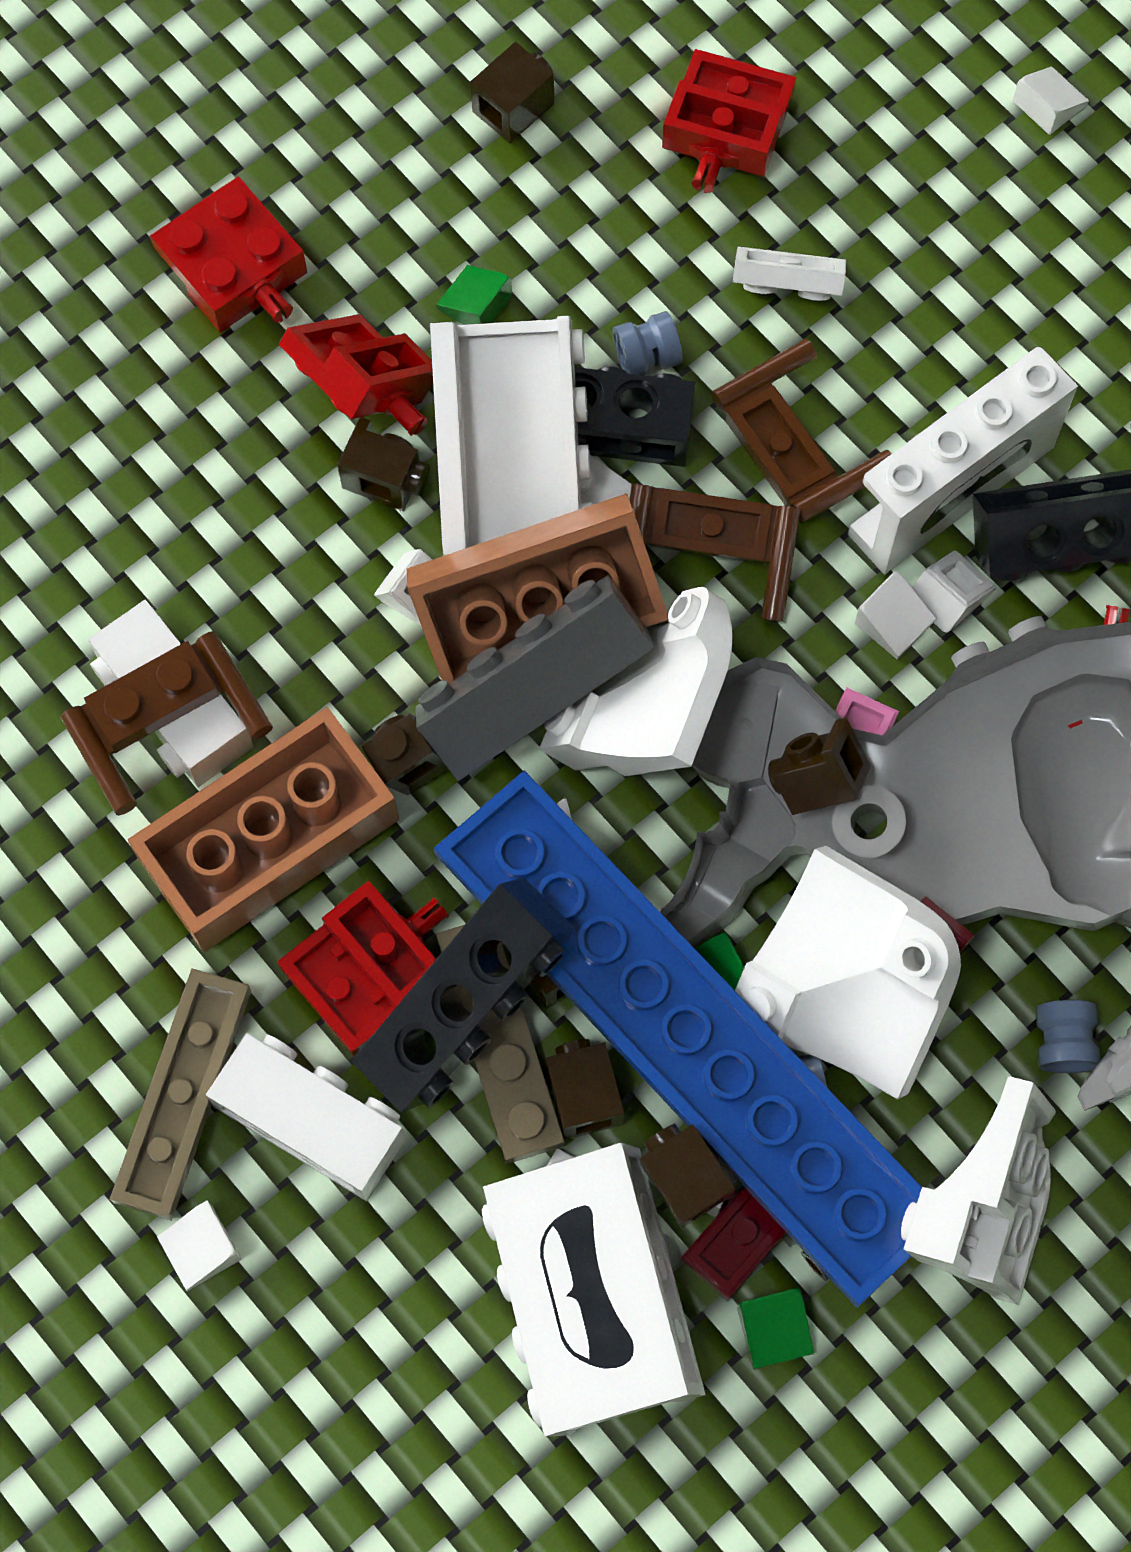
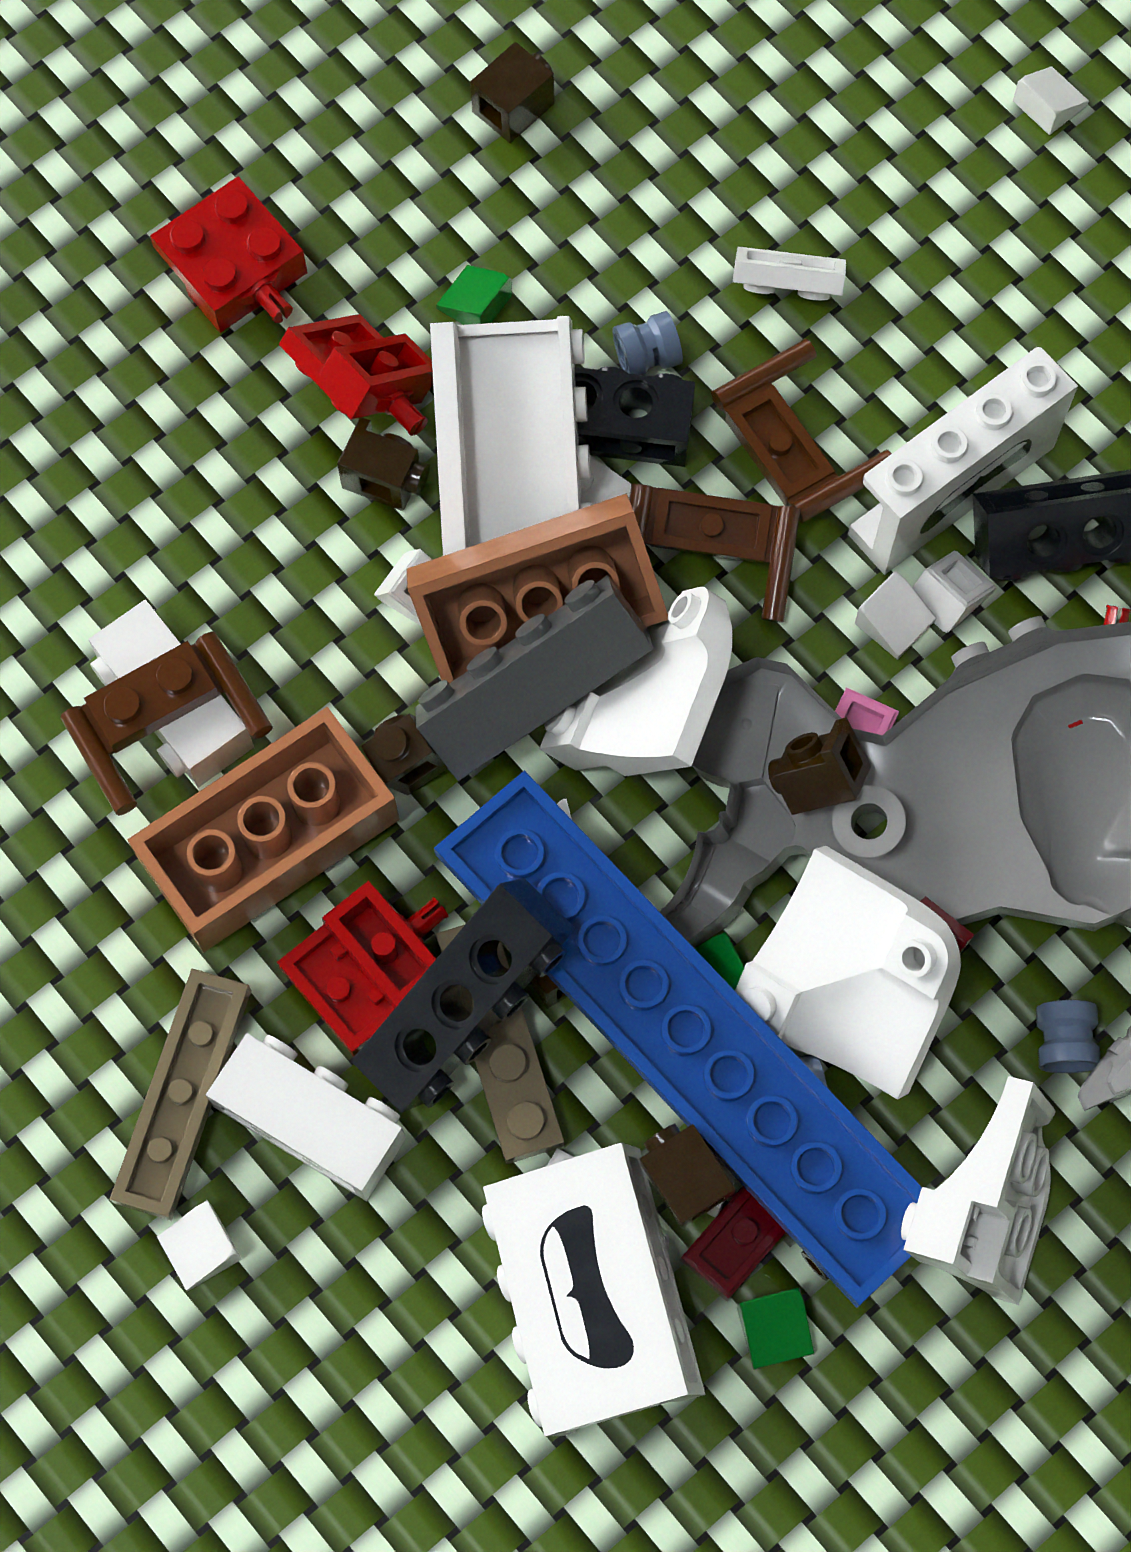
(584, 1088): dark brown brick -> none
(727, 115): red plate -> none

